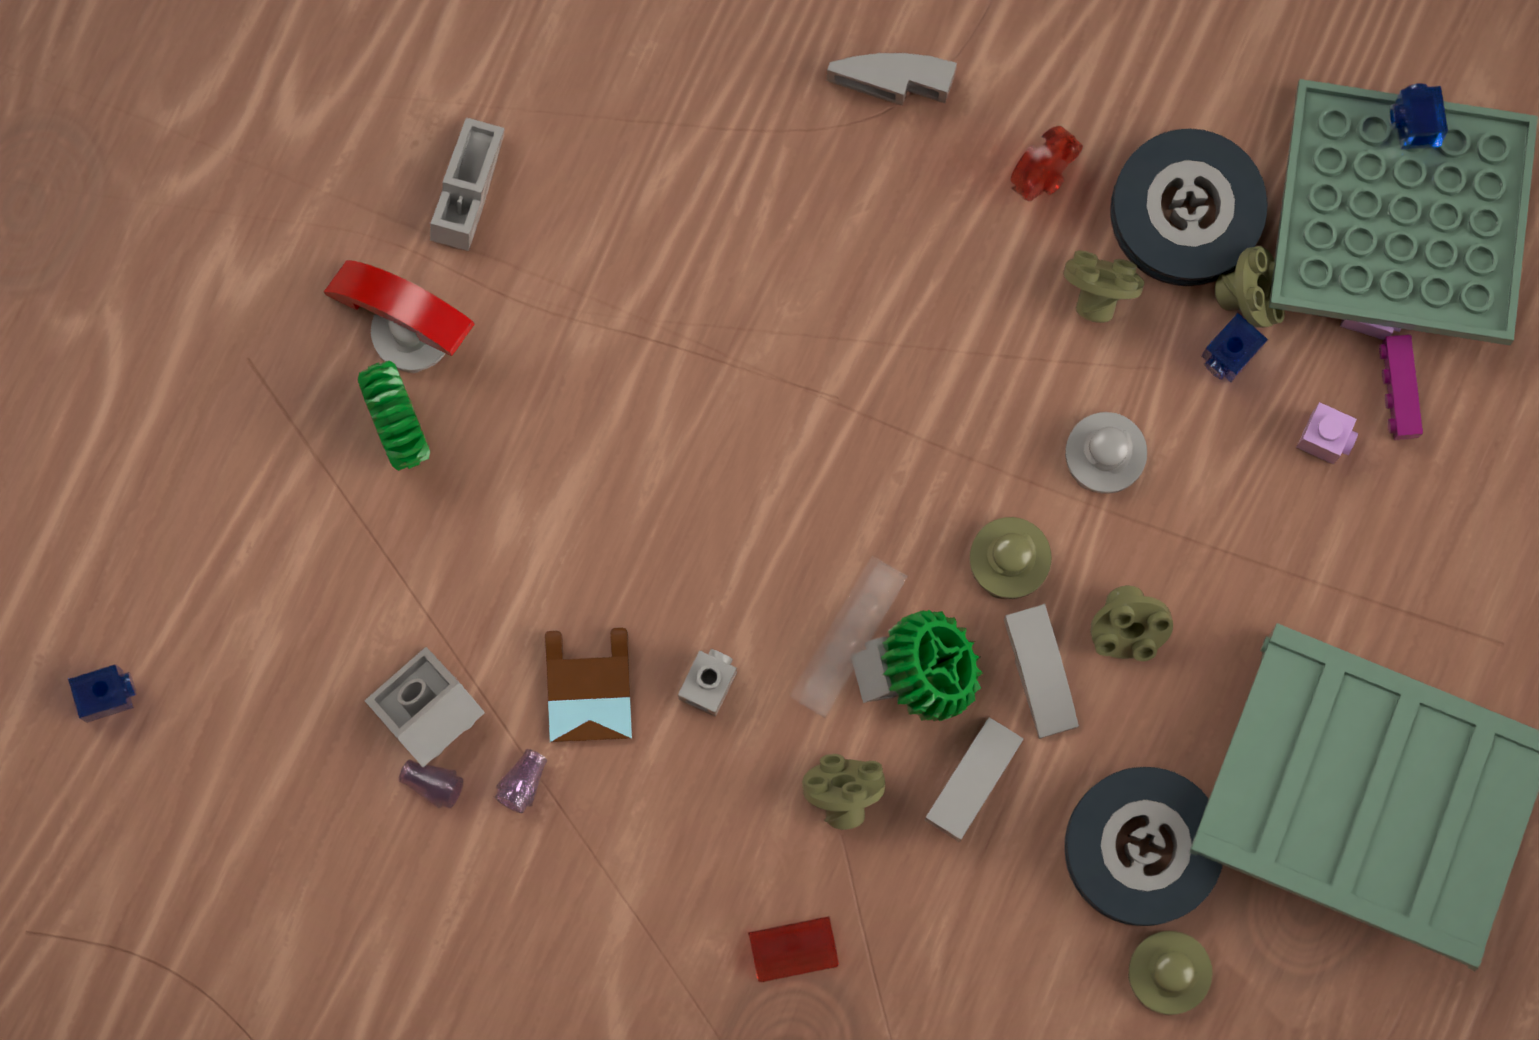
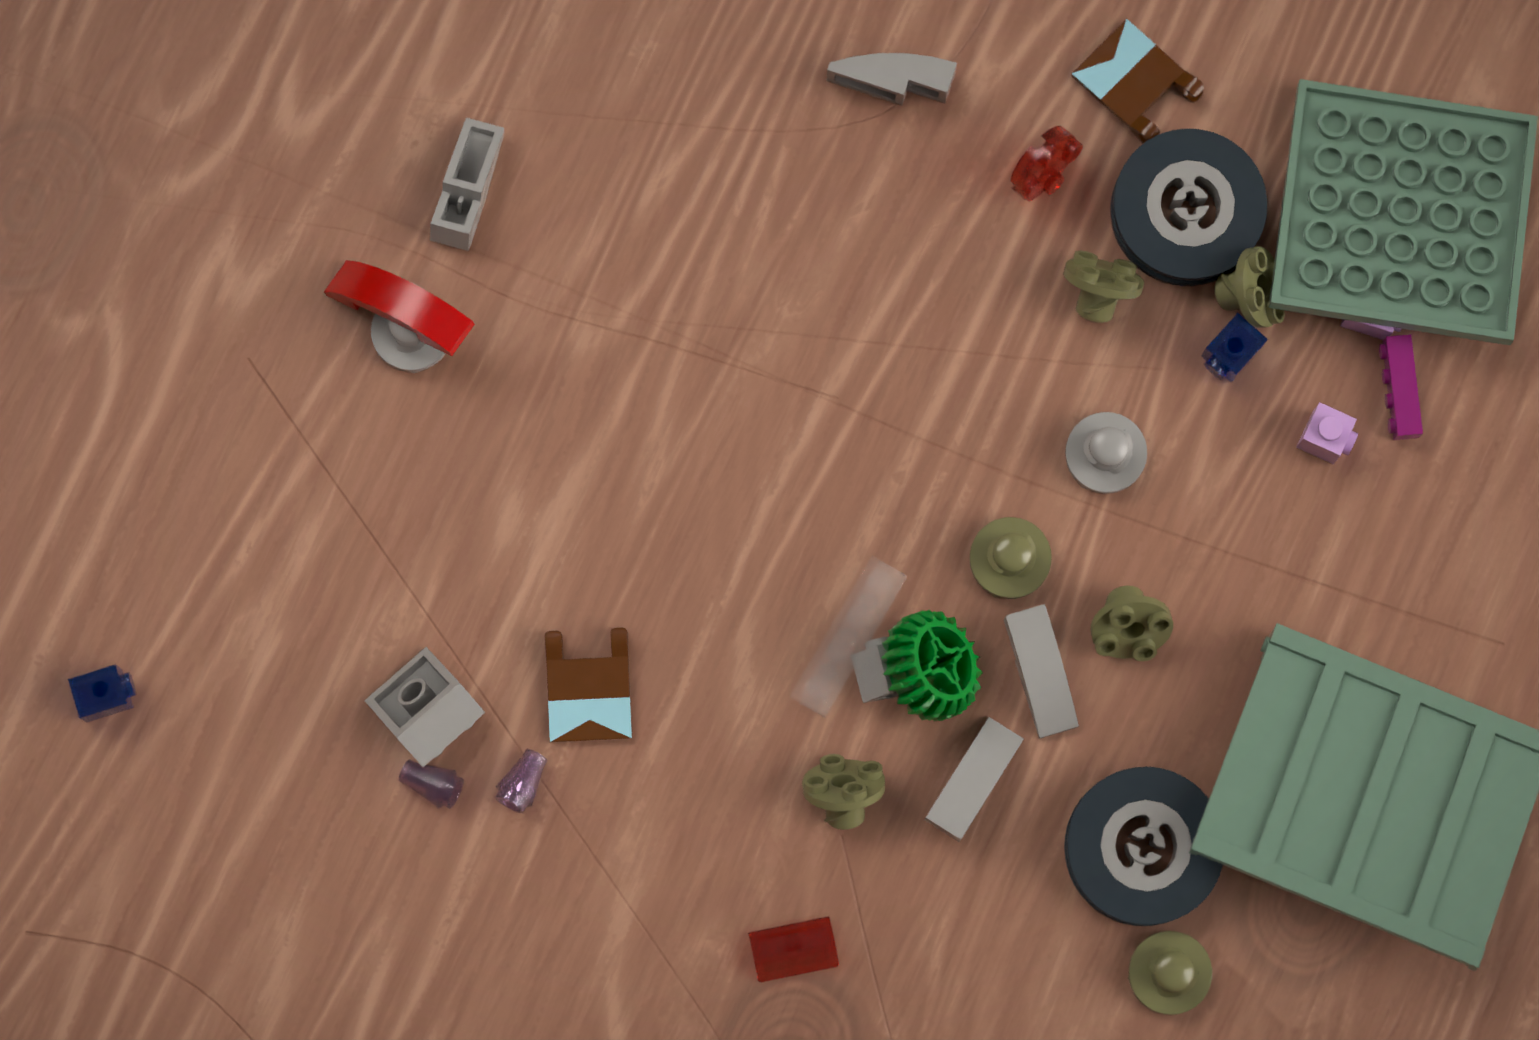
(393, 415): green gear -> none
(708, 681): light grey brick -> none
(1131, 75): none -> reddish brown flag
(1419, 117): clear blue brick -> none

